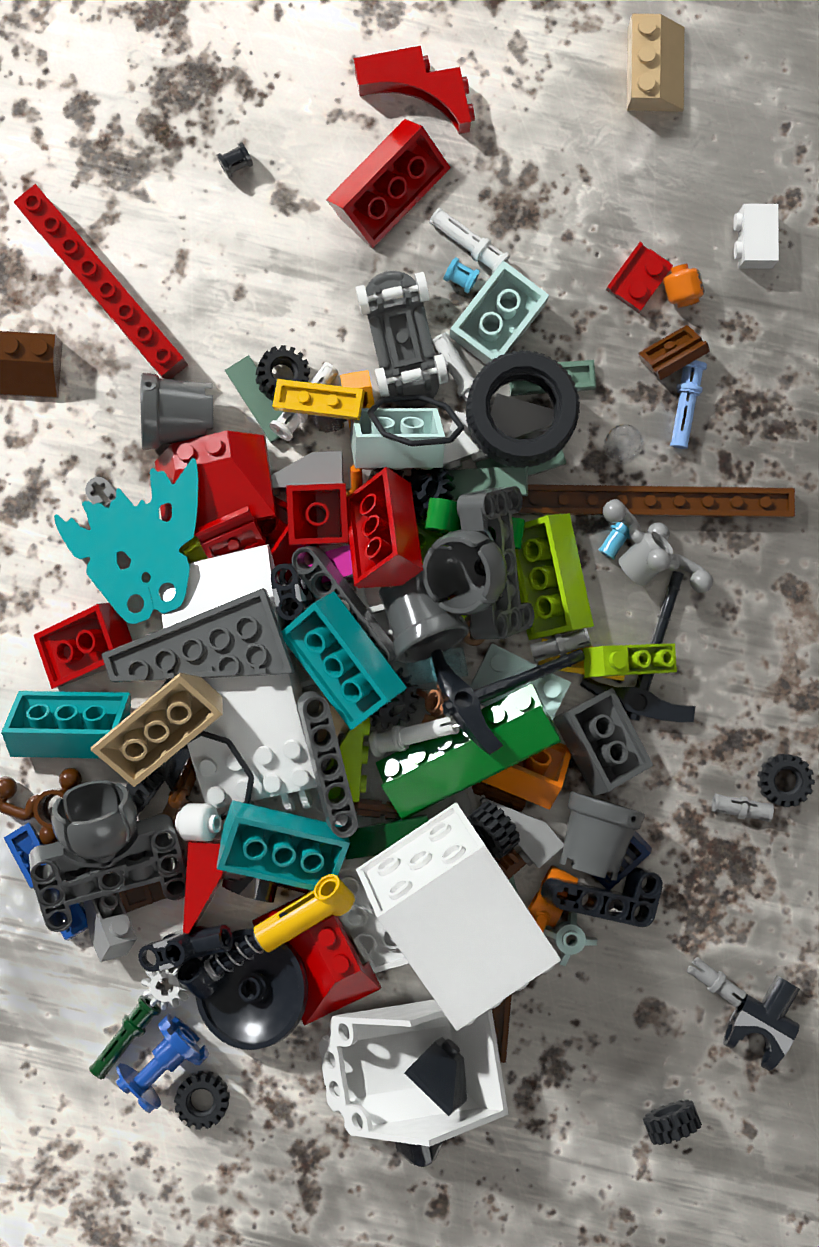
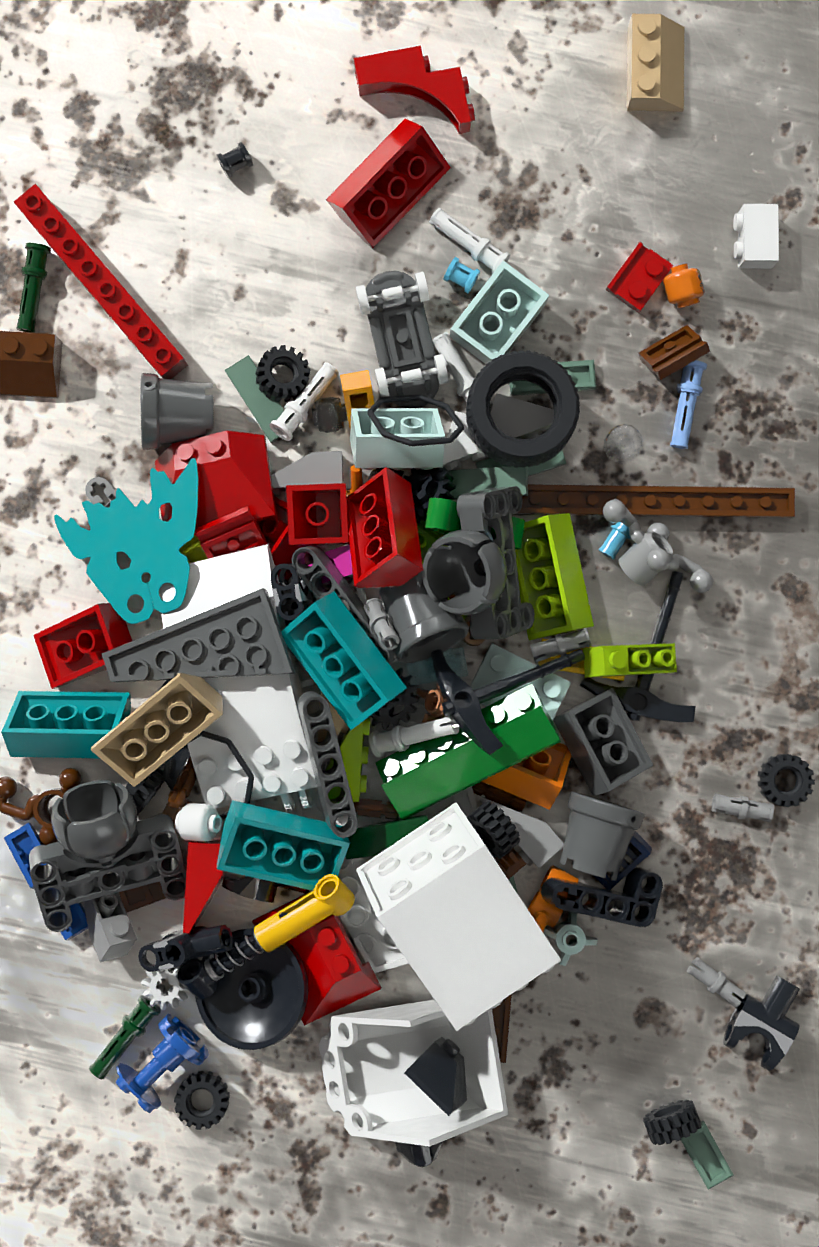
(33, 275): none -> dark green pin
(318, 399): yellow plate -> none
(381, 624): none -> light grey pin
(707, 1157): none -> sand green tile

